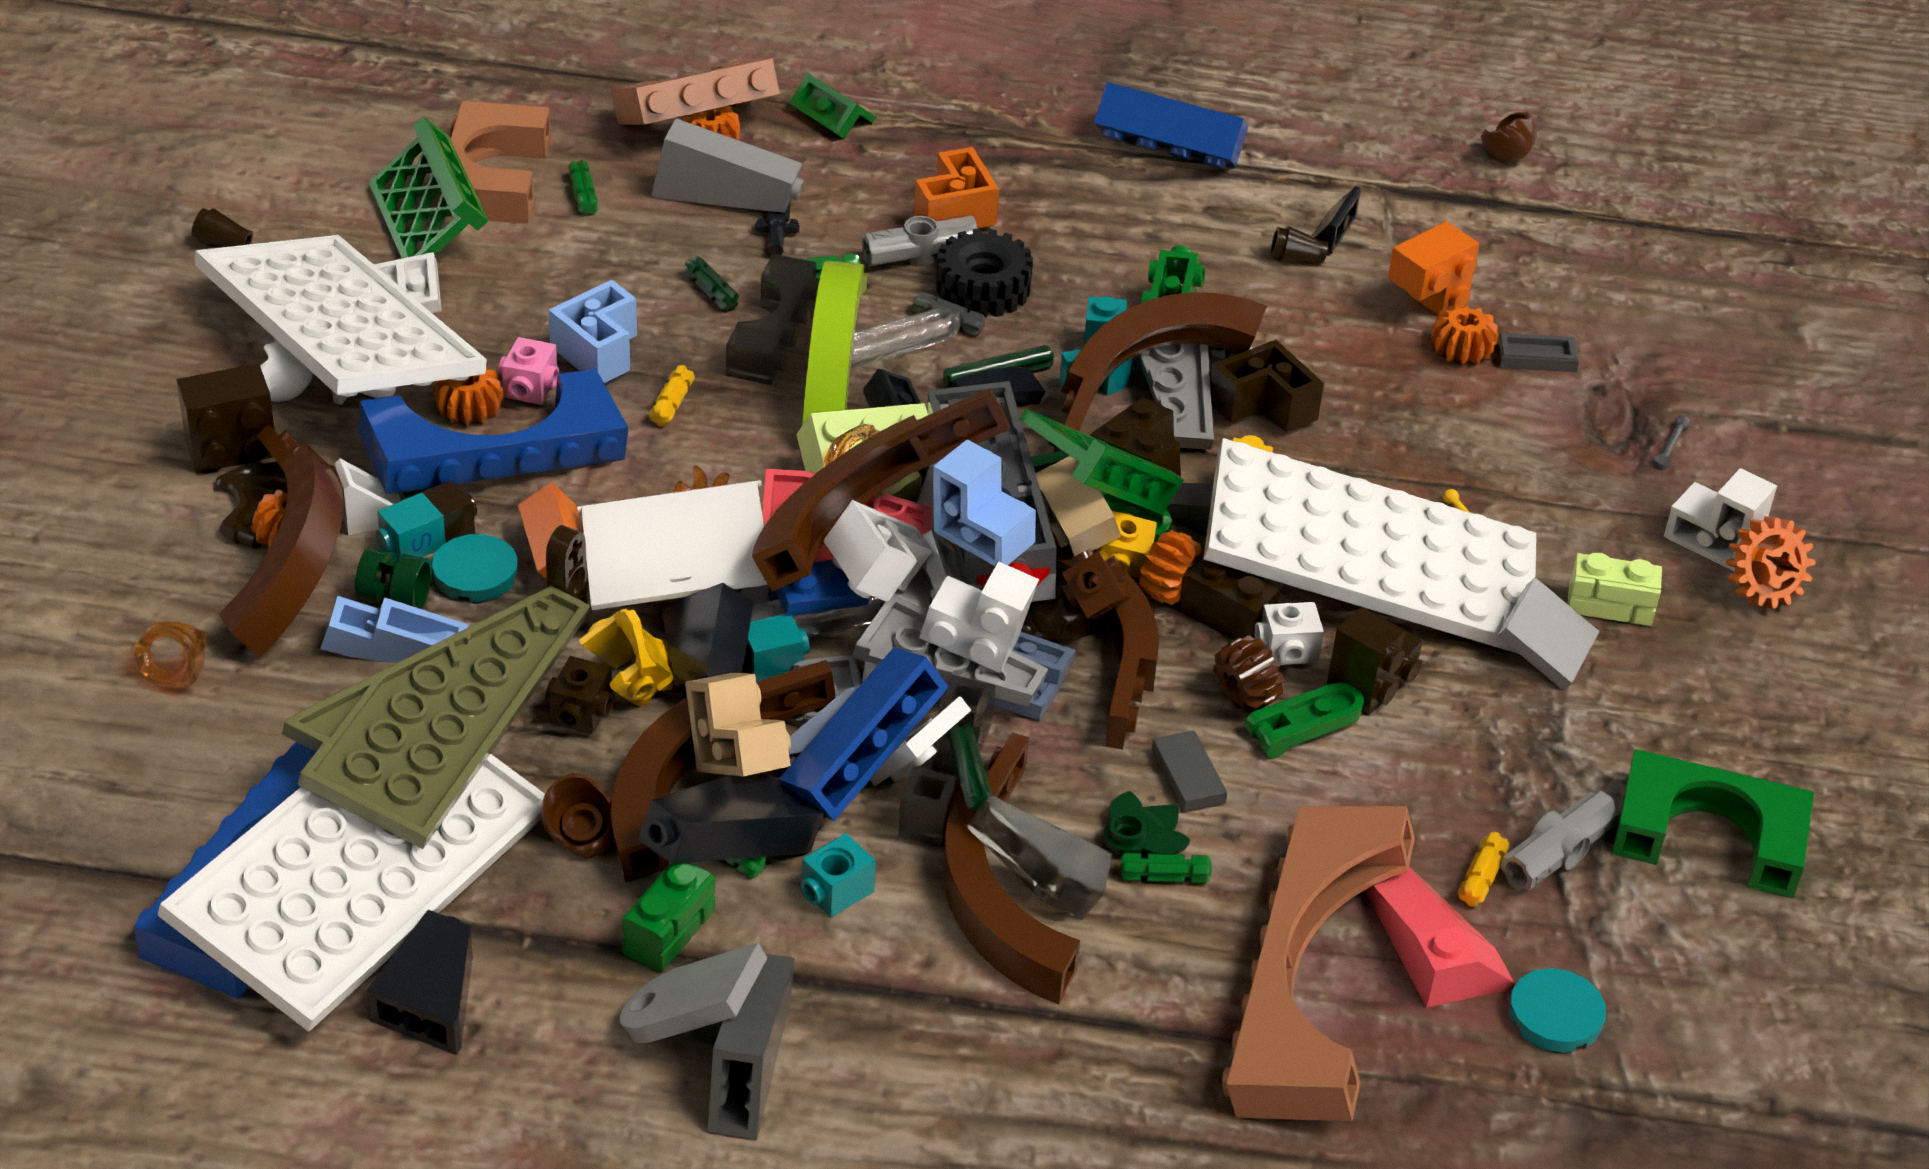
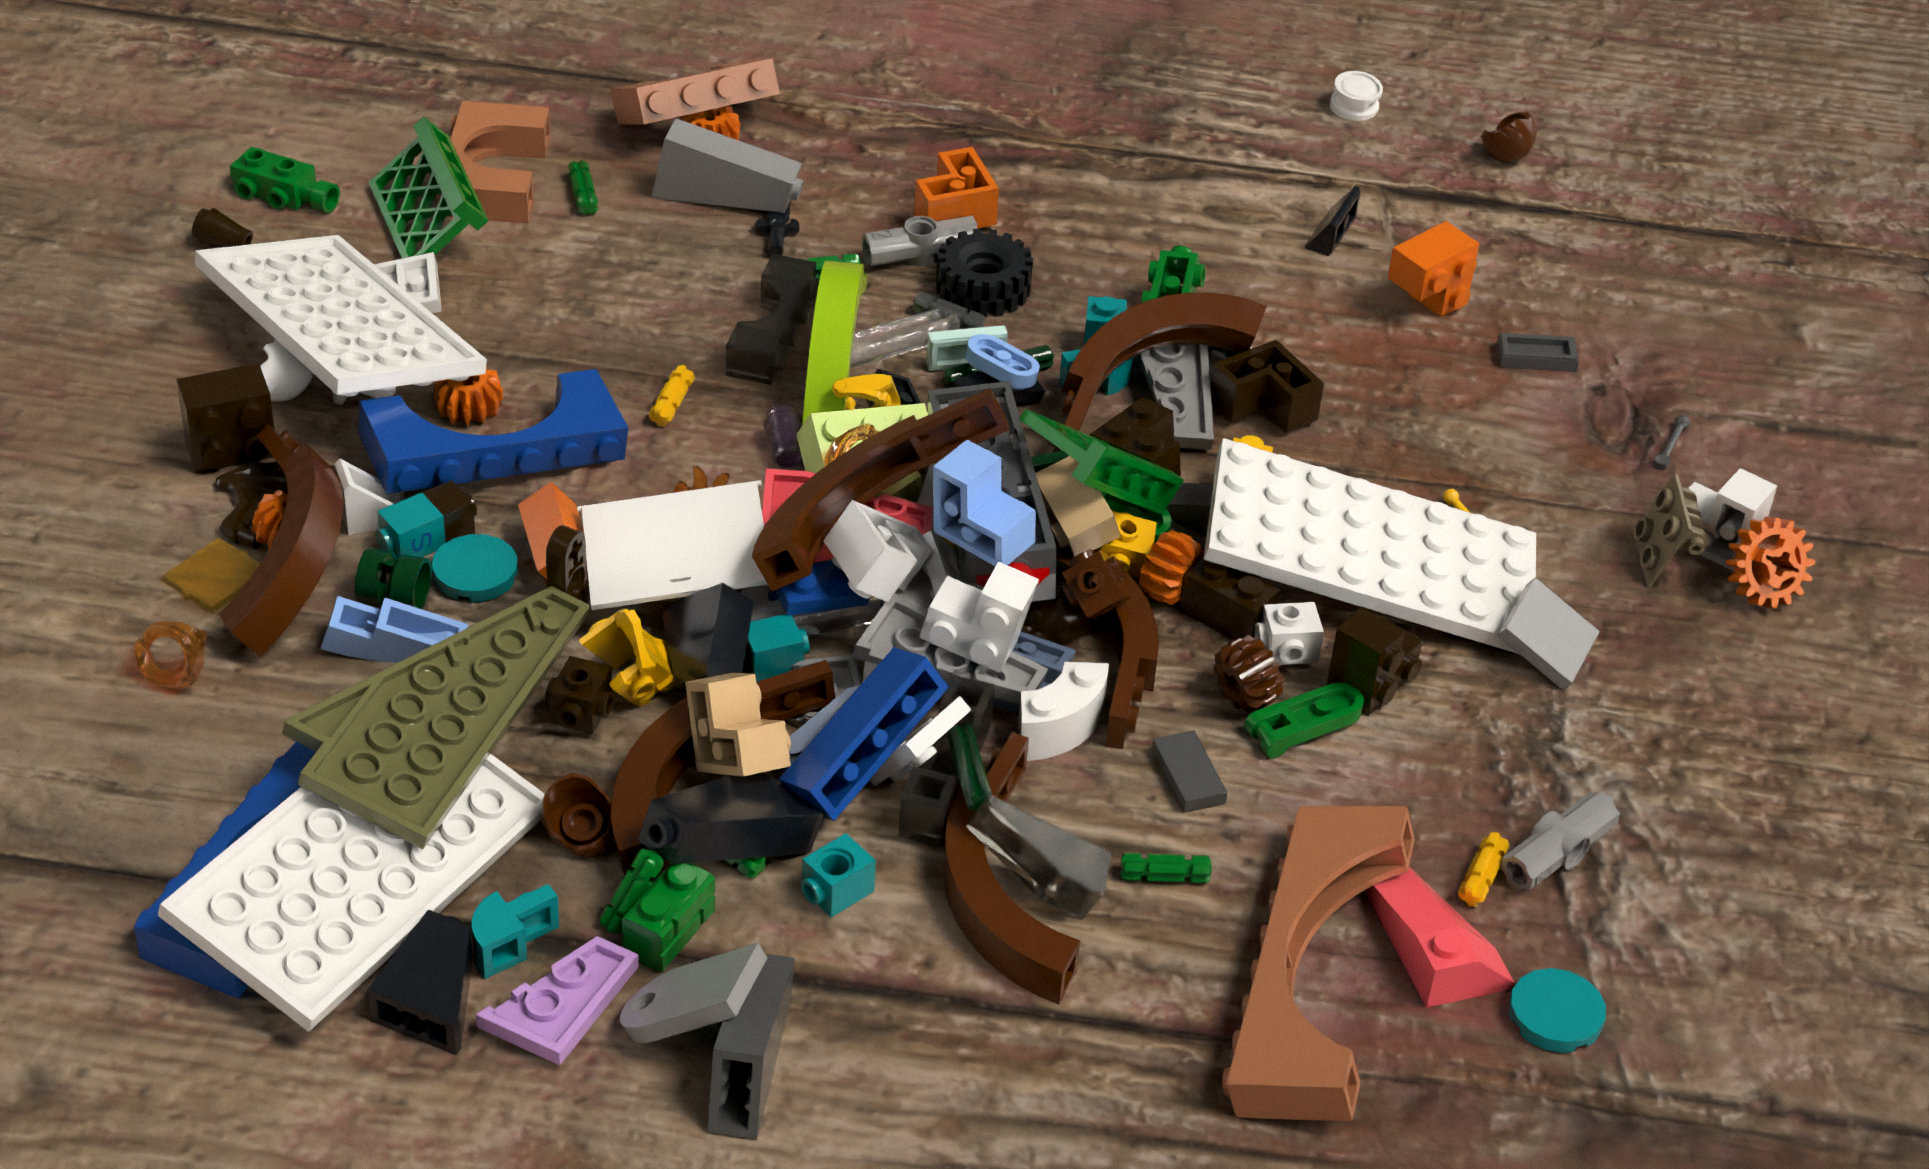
(212, 575): none -> clear yellow piece
(281, 181): none -> green brick
(505, 928): none -> teal brick
(529, 370): bright pink brick -> none
(565, 1003): none -> lavender wing
(596, 329): light blue brick -> none
(631, 888): none -> green axle
(712, 283): dark green axle -> none
(781, 429): none -> cone
(828, 106): green panel -> none
(873, 387): none -> yellow helmet
(949, 347): none -> light aqua tile
(1002, 361): none -> light blue plate
(1064, 711): none -> white brick
(1143, 828): dark green plate -> none
(1171, 125): blue brick -> none
(1296, 246): dark brown cone -> none
(1356, 95): none -> white wheel
(1464, 335): orange gear -> none
(1615, 588): yellowish green brick -> none
(1668, 526): none -> dark tan hinge
(1767, 811): green arch -> none

